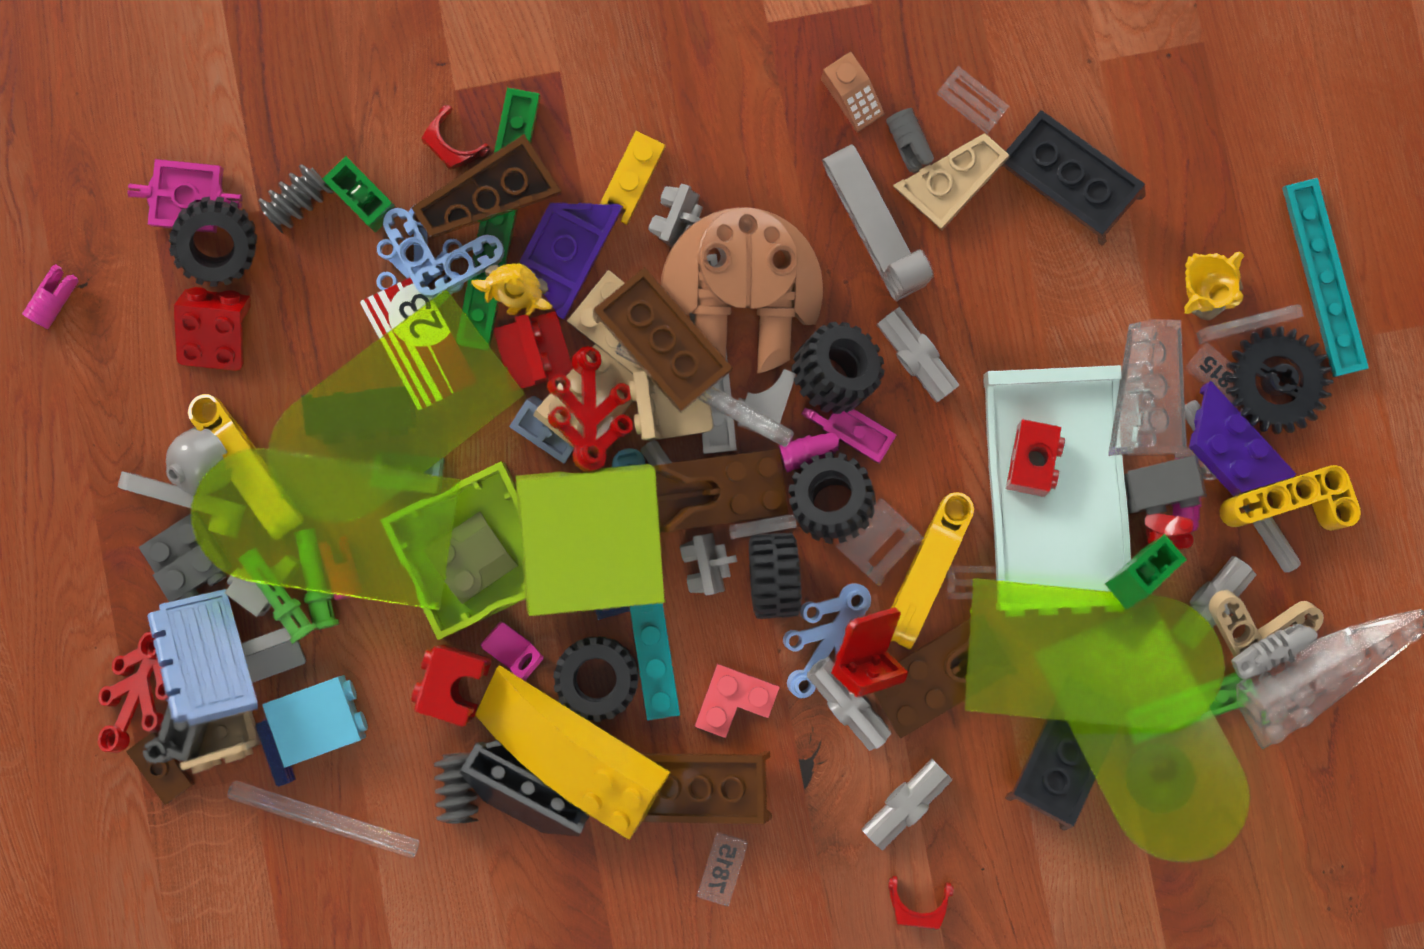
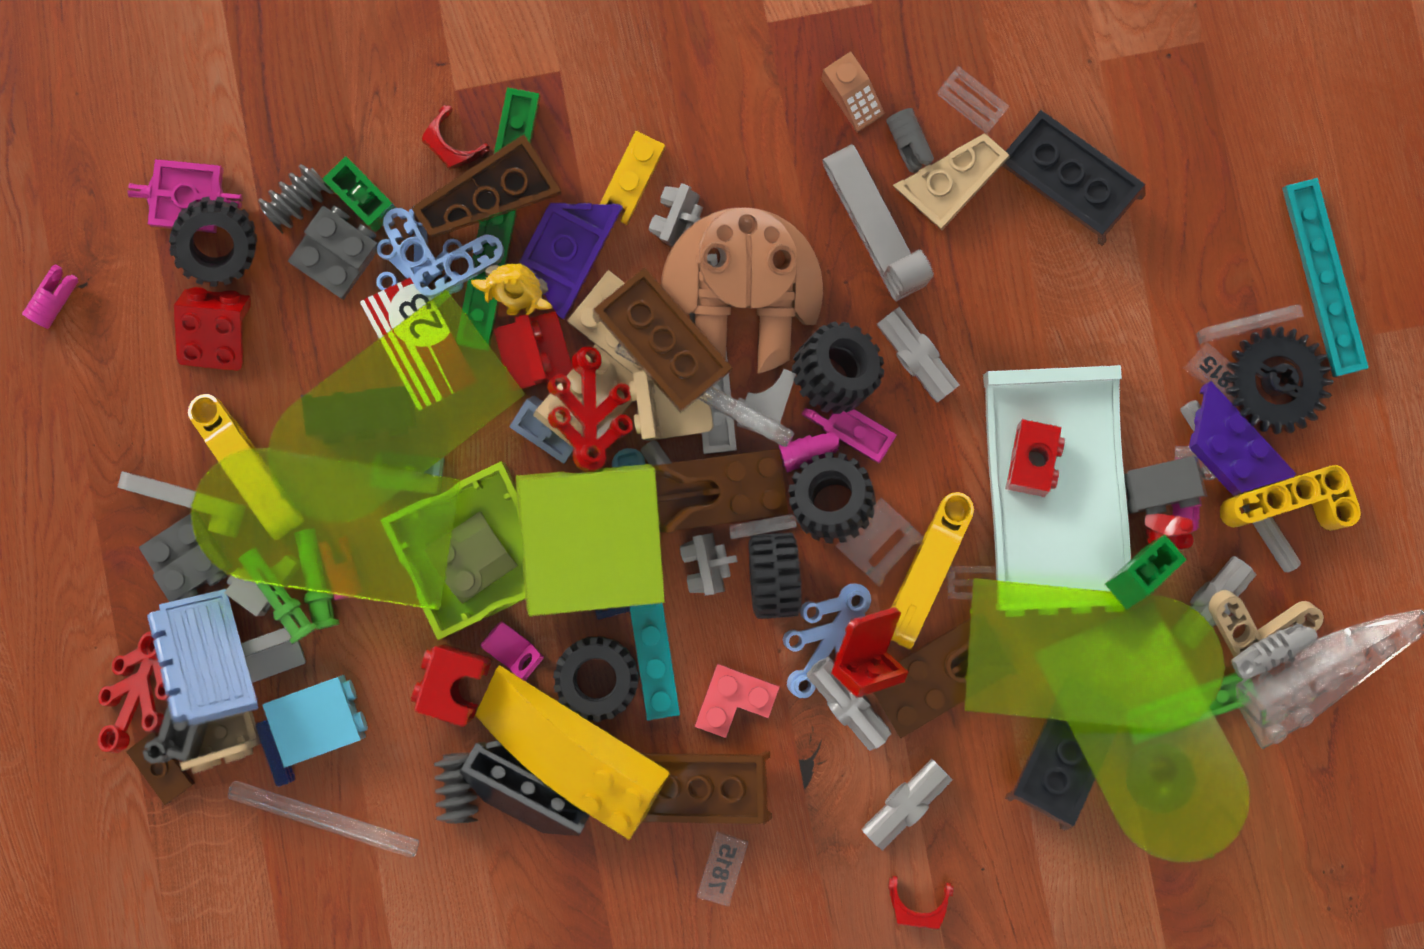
(192, 457): light grey cylinder -> none
(334, 251): none -> dark grey plate
(1151, 392): clear wedge -> none
(1213, 284): yellow hair -> none

